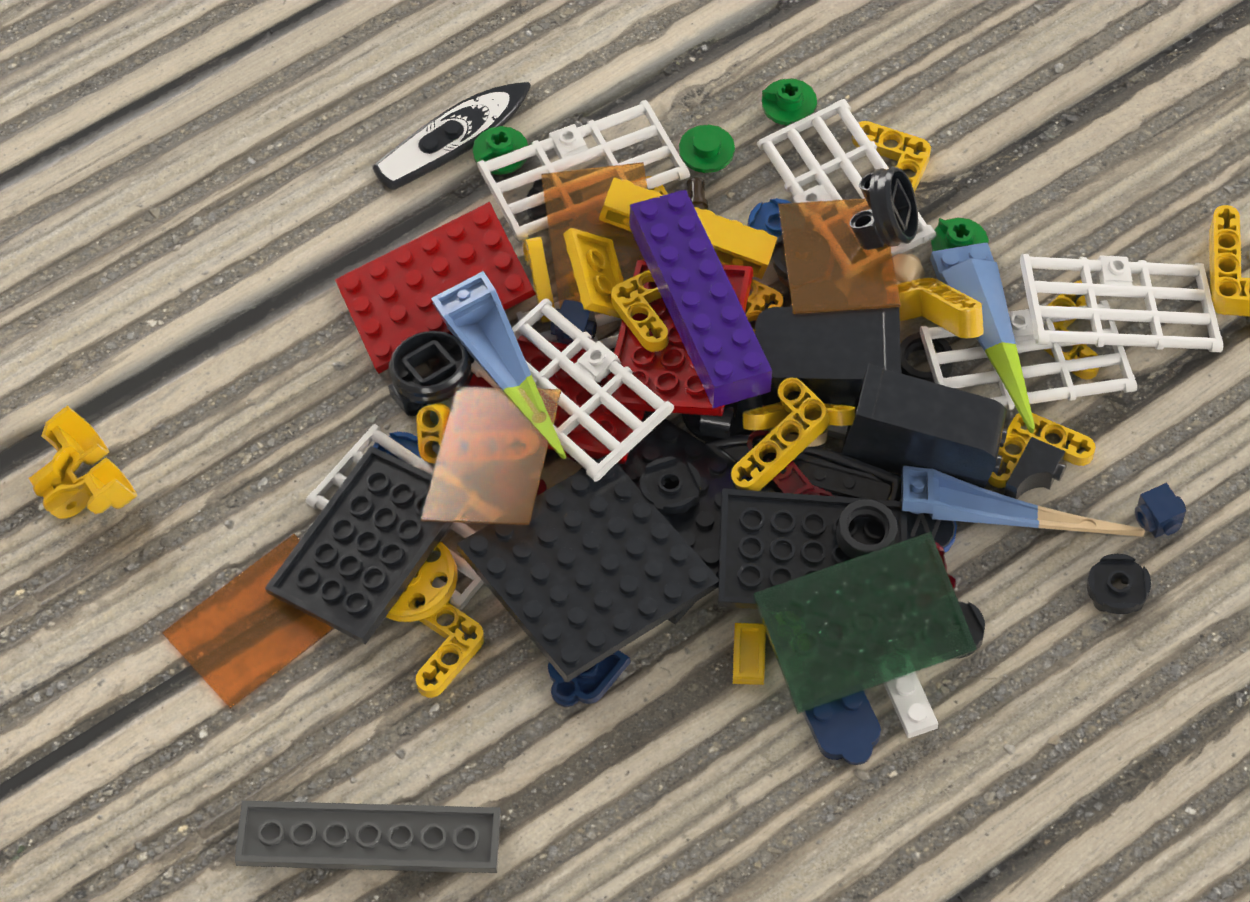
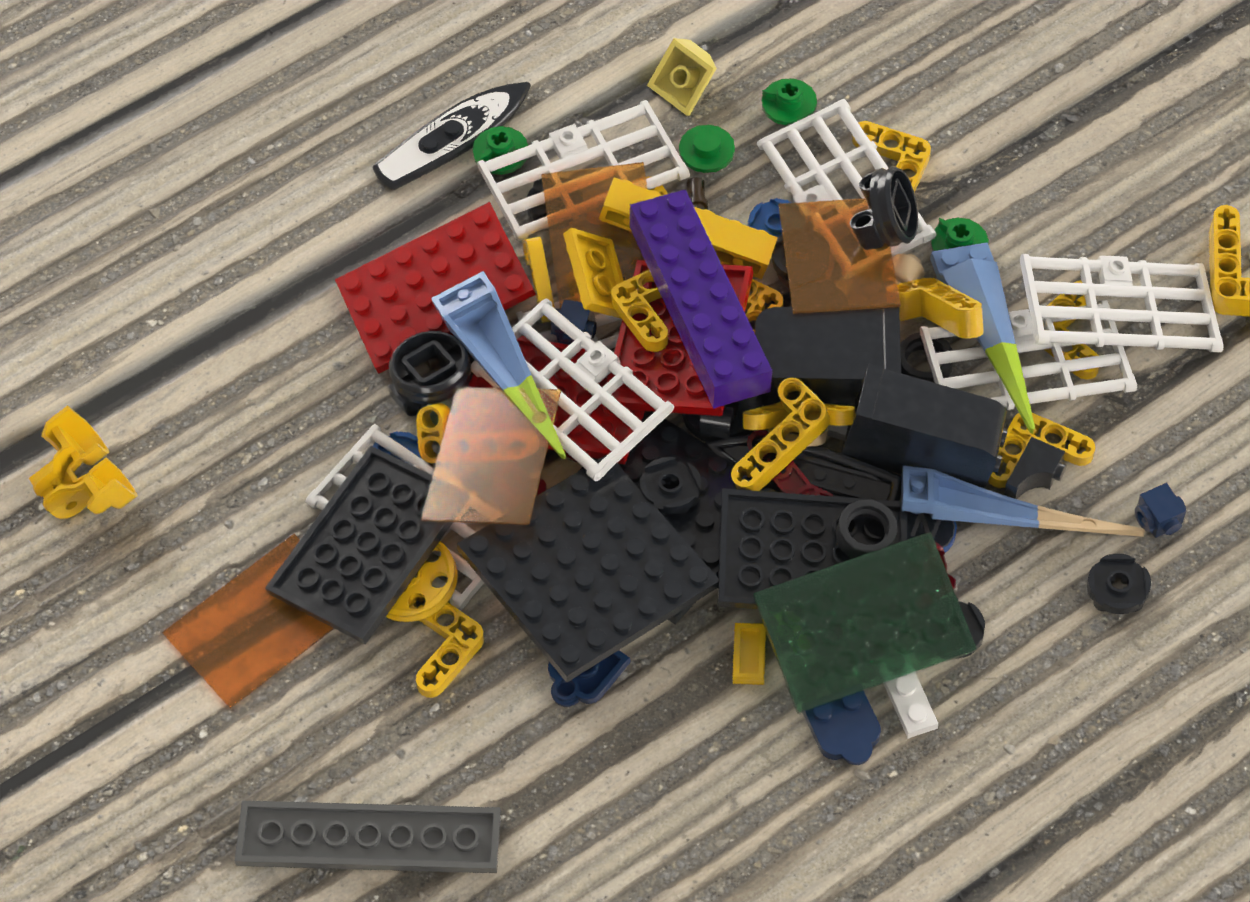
(683, 74): none -> light yellow slope

